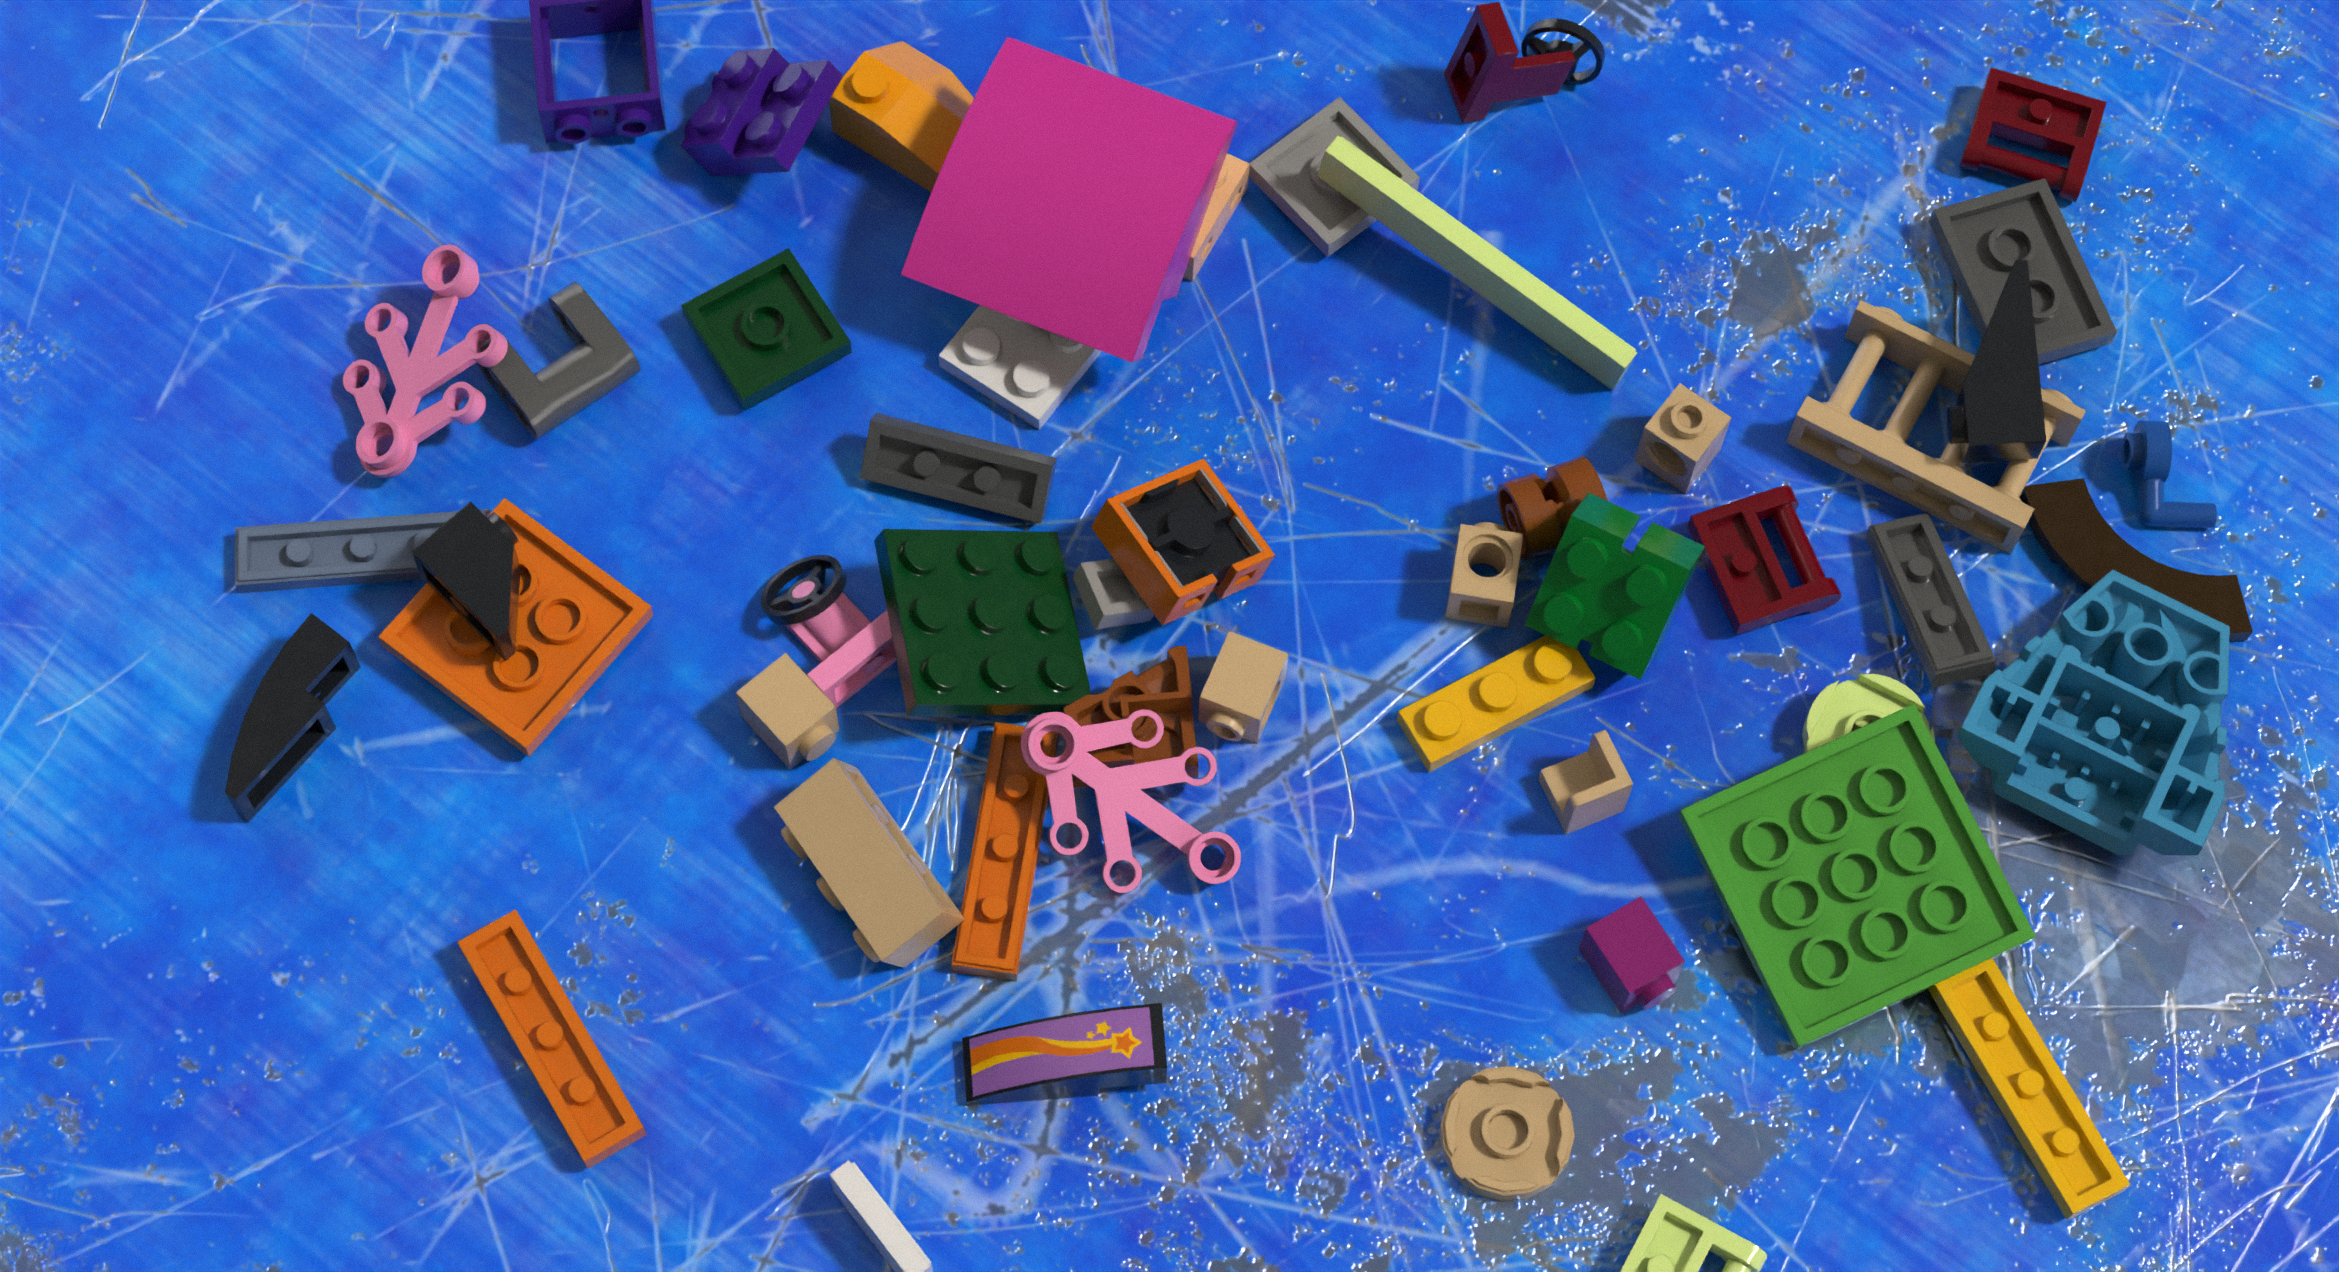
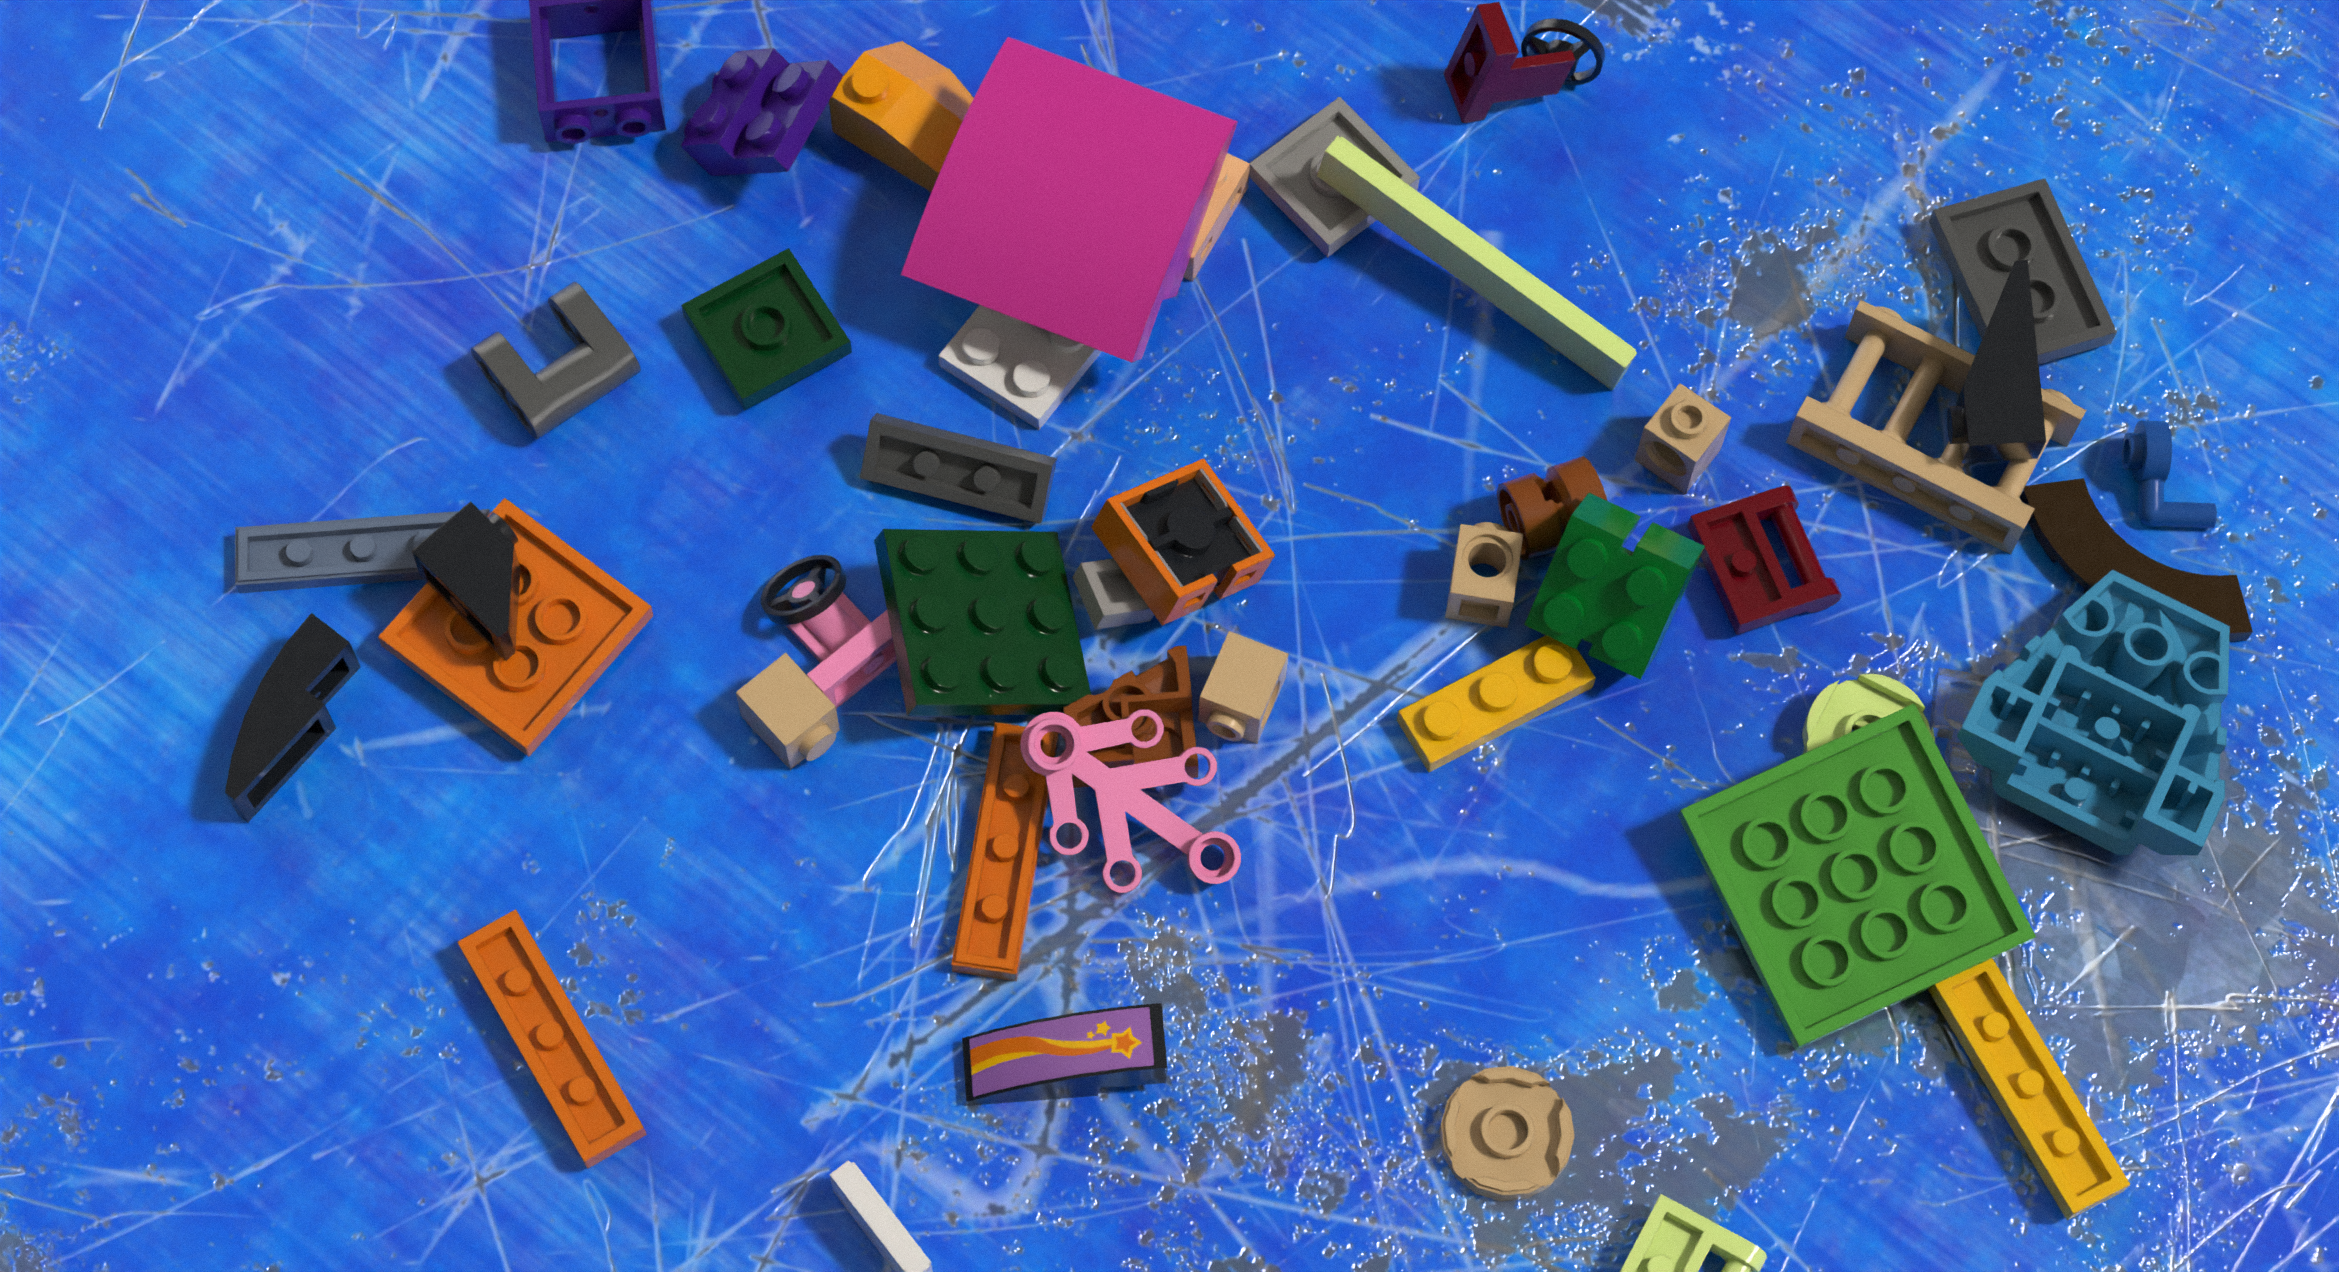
(415, 374): bright pink plant -> none
(867, 865): tan brick -> none
(1587, 785): panel -> none
(1632, 956): magenta brick -> none
(1930, 600): dark grey tile -> none
(2035, 117): dark red plate -> none

